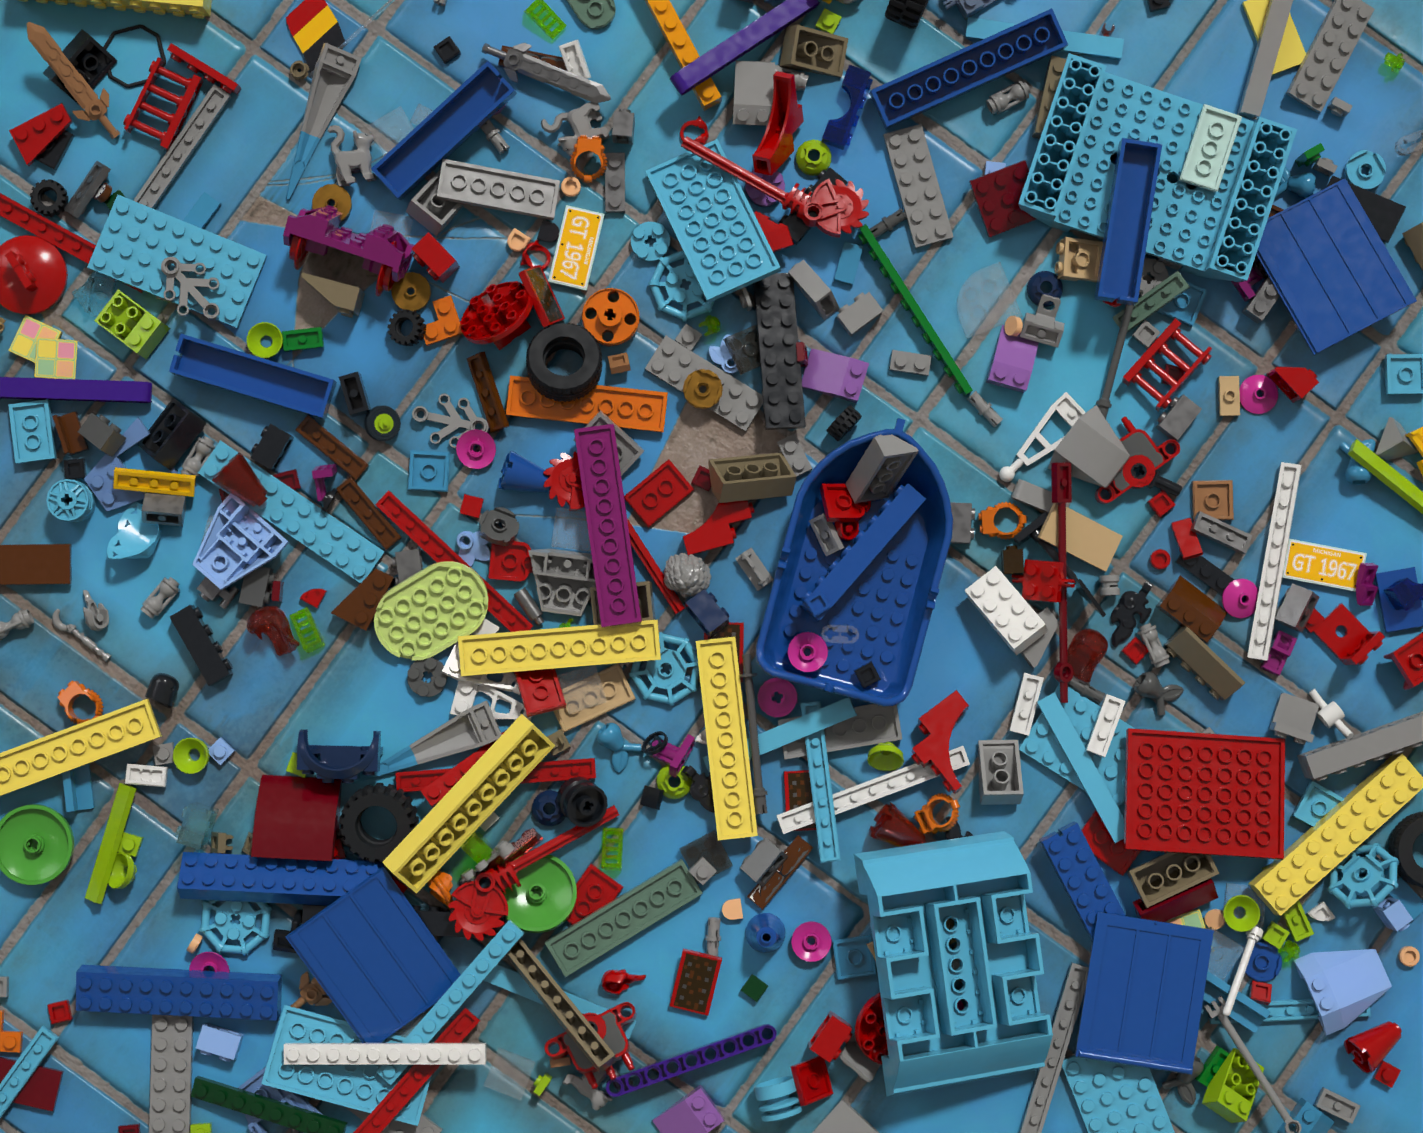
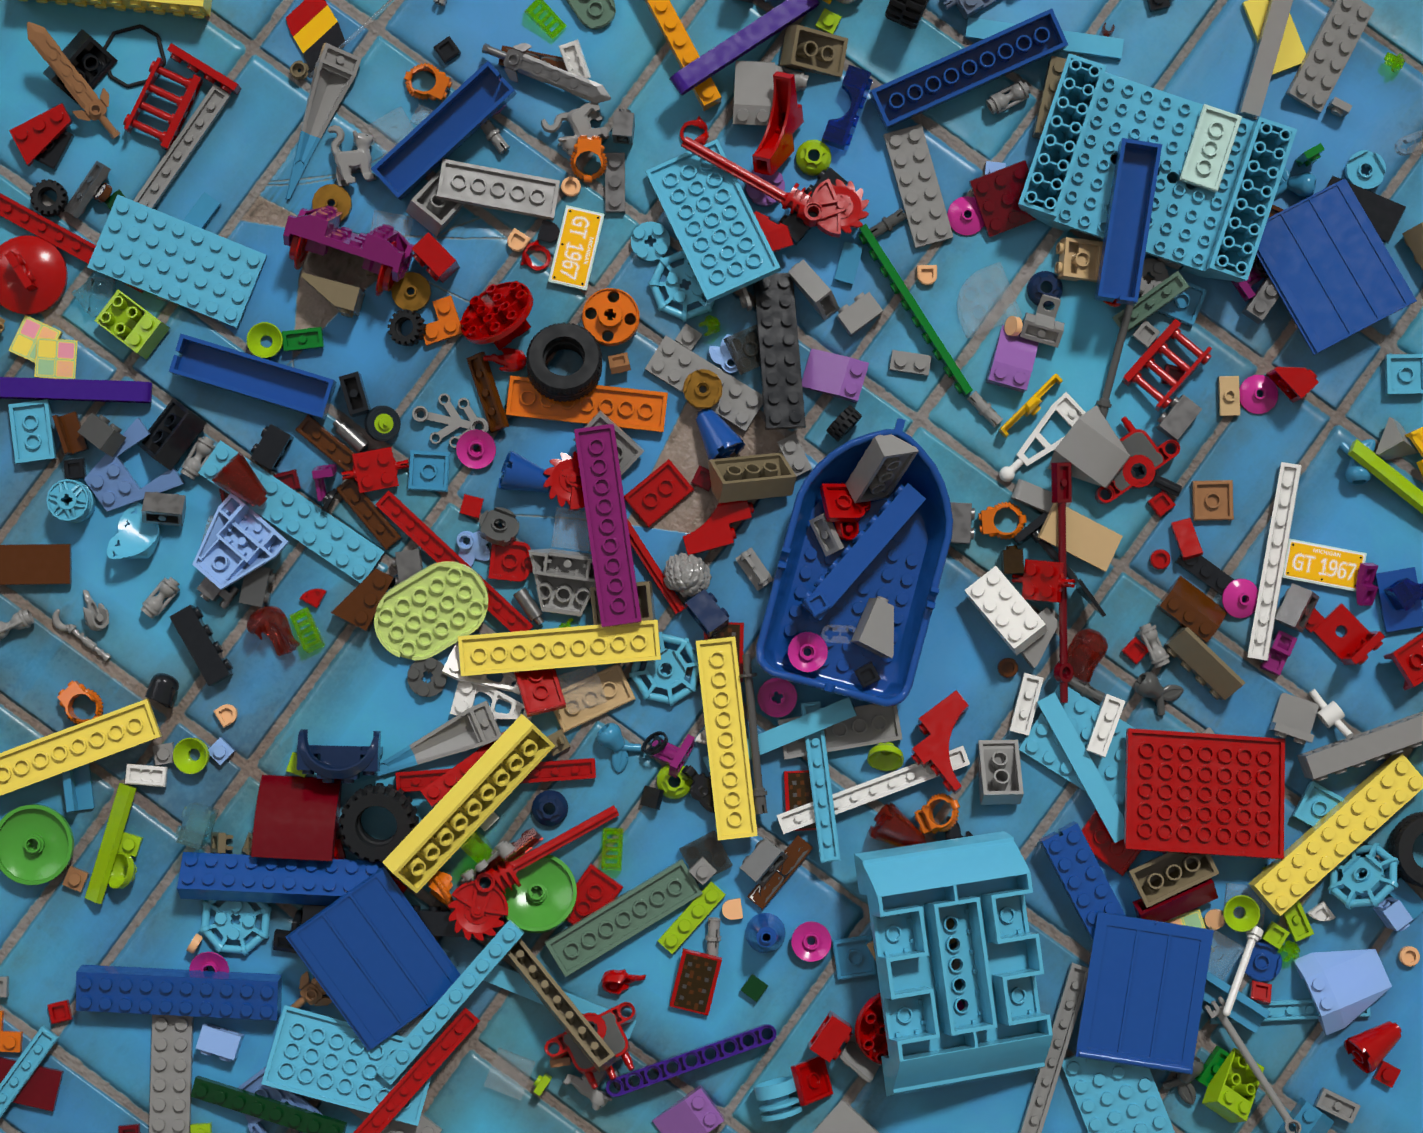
(76, 878): none -> medium nougat plate
(154, 482): yellow plate -> none
(188, 285): light grey plant -> none
(226, 714): none -> light nougat tile
(277, 591): dark red tile -> none
(354, 439): none -> flat silver cylinder
(375, 469): none -> red plate
(384, 1053): white plate -> none
(440, 88): none -> orange piece
(486, 628): white tile -> none
(511, 359): none -> red piece
(541, 295): tile -> none
(581, 801): black wheel -> none
(691, 917): none -> lime plate
(717, 435): none -> blue cone
(802, 355): dark red tile -> none
(876, 628): none -> light grey slope
(926, 274): none -> light nougat tile
(959, 222): none -> dark pink dish
(1007, 667): none -> reddish brown tile
(1031, 406): none -> yellow plate
(1109, 585): light grey wheel -> none
(1124, 613): black piece -> none
(1221, 532): flat silver plate -> none
(1325, 166): light grey plate -> none

